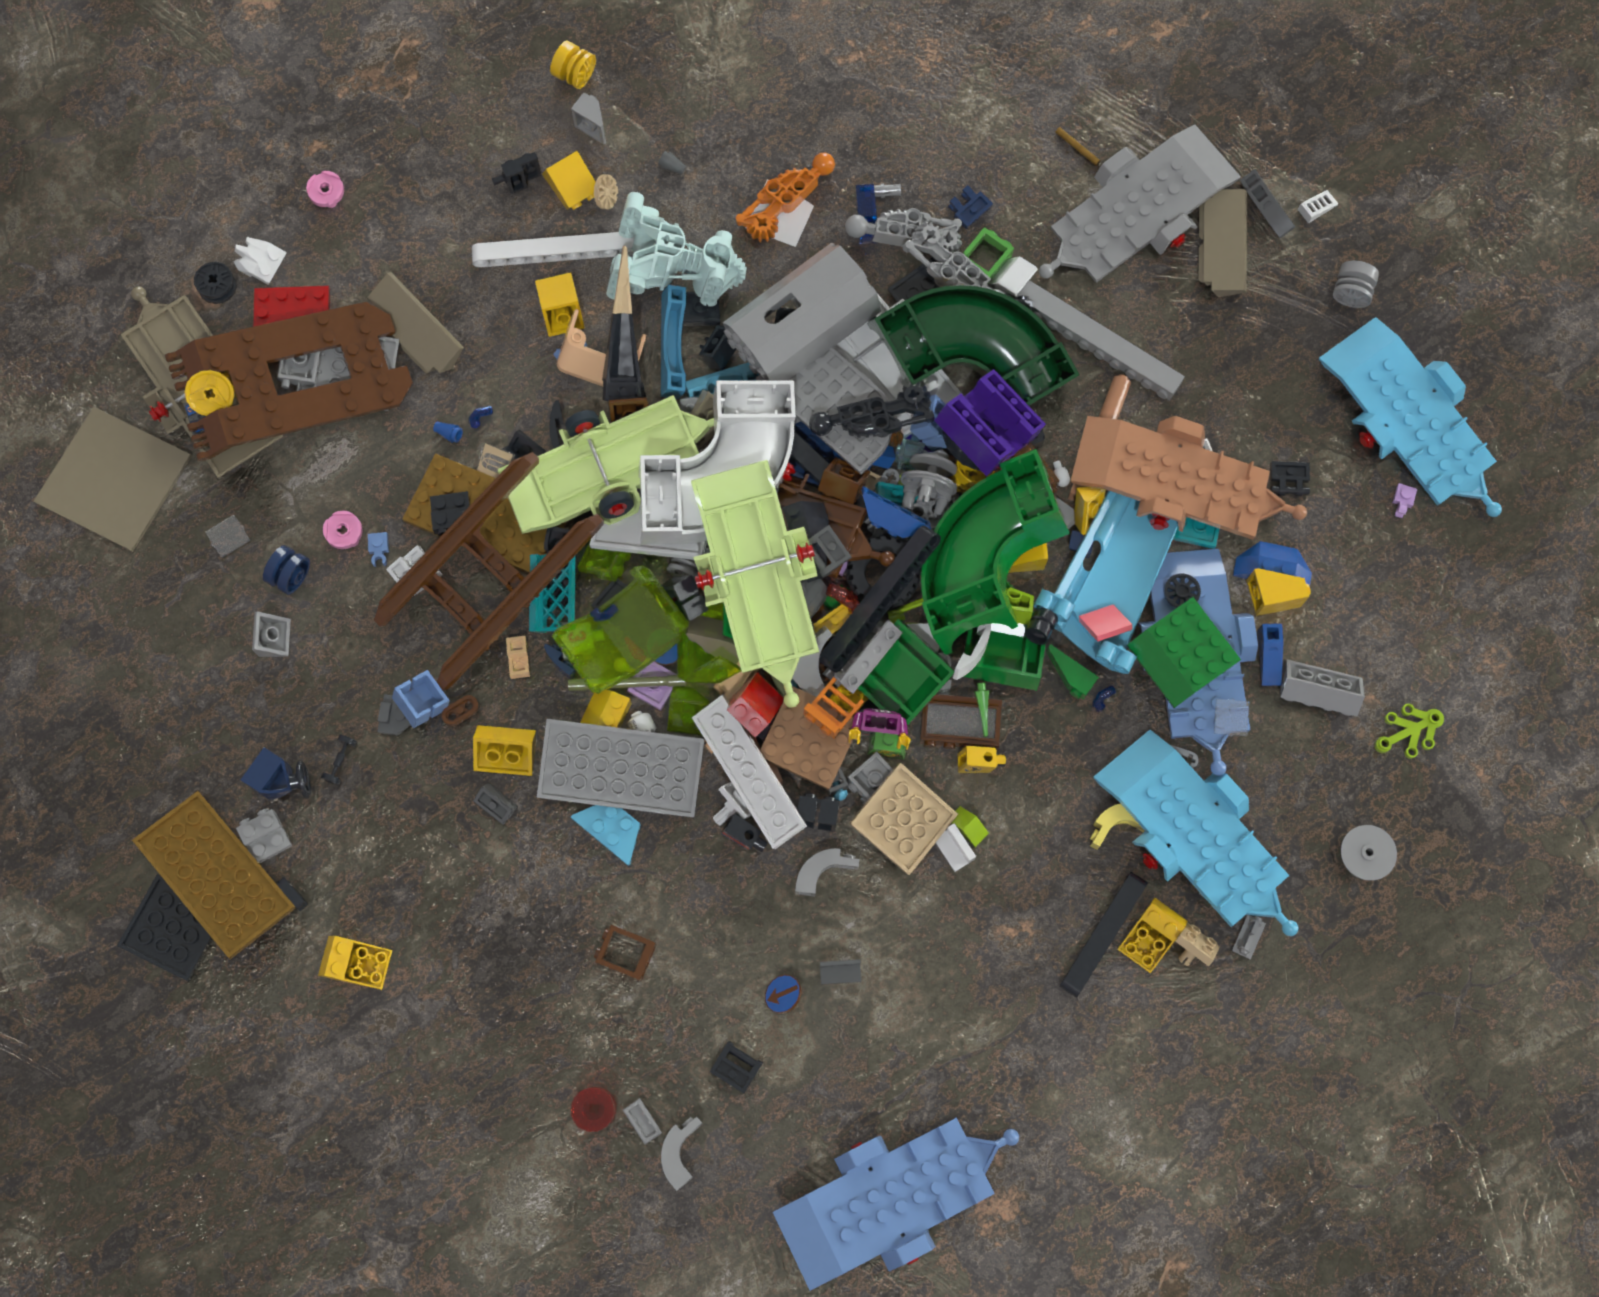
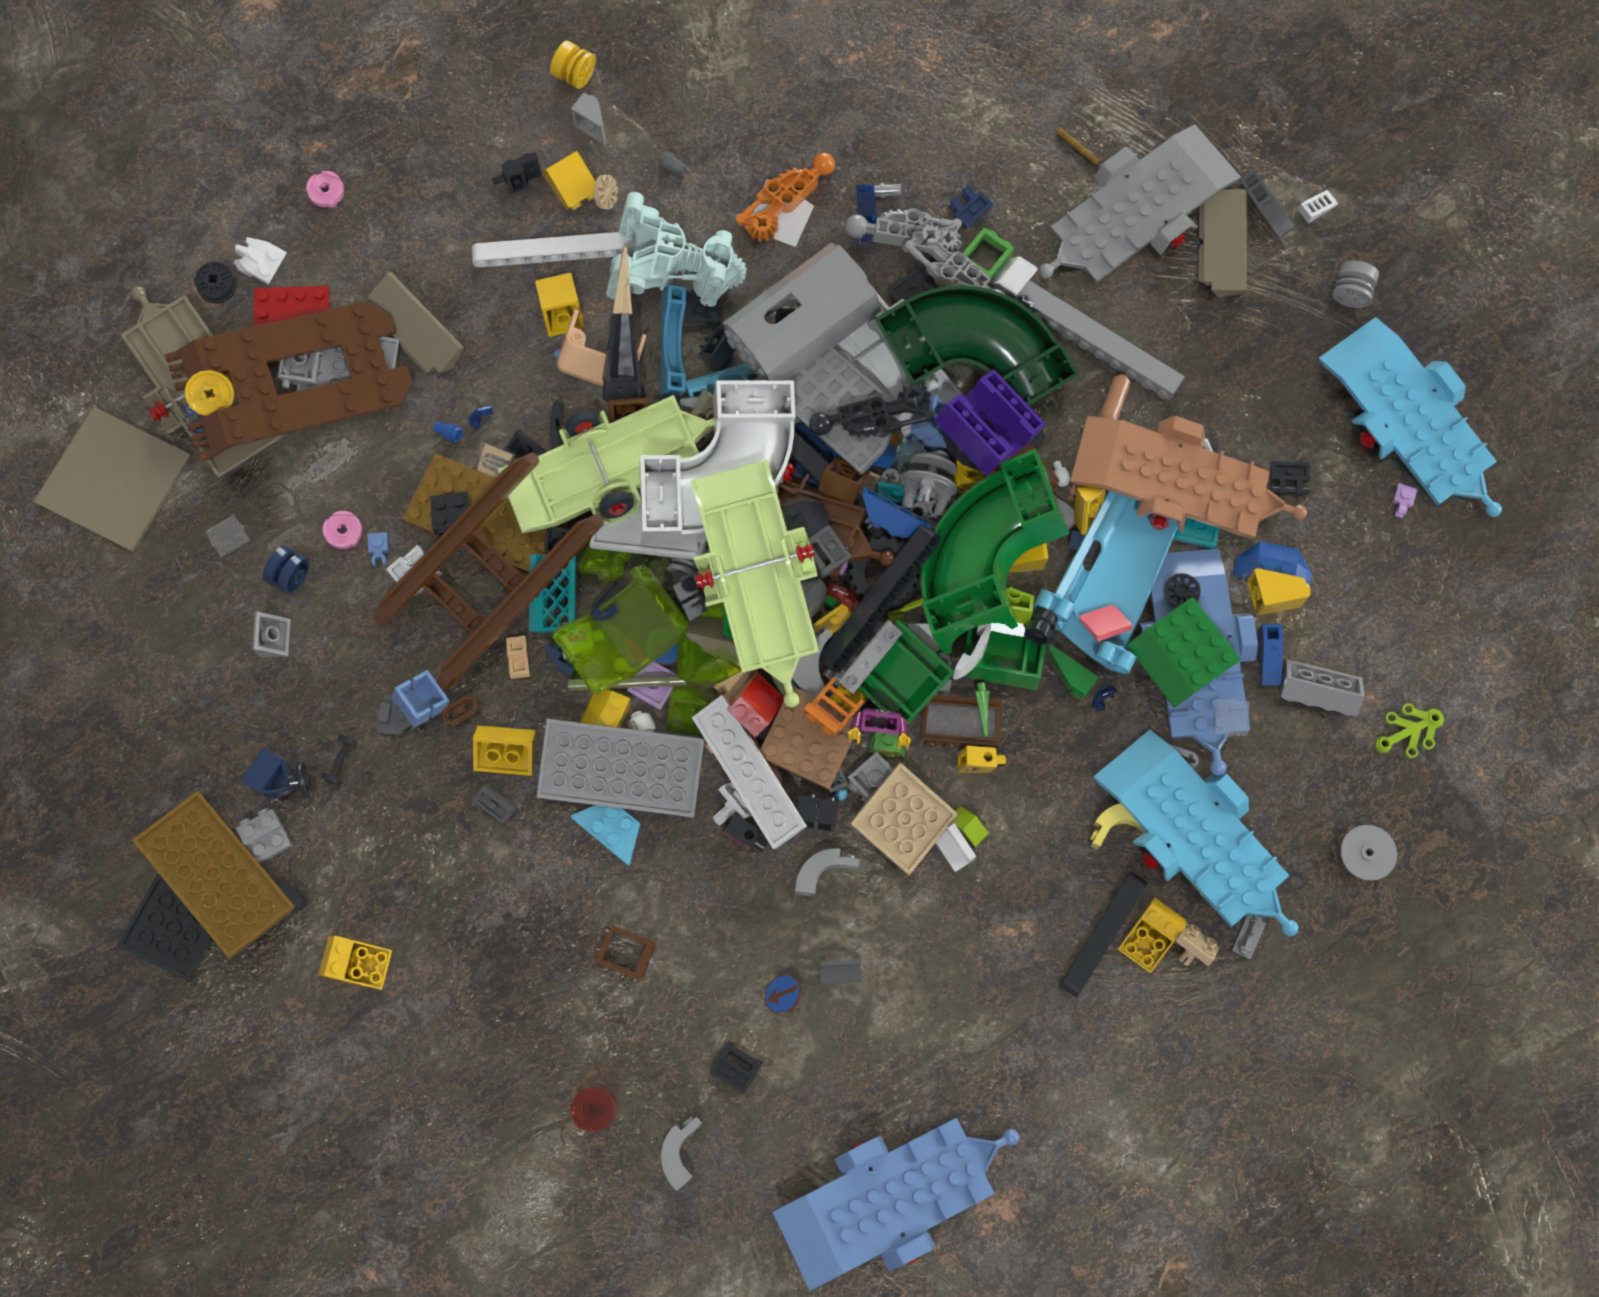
(642, 1121): light grey plate -> none

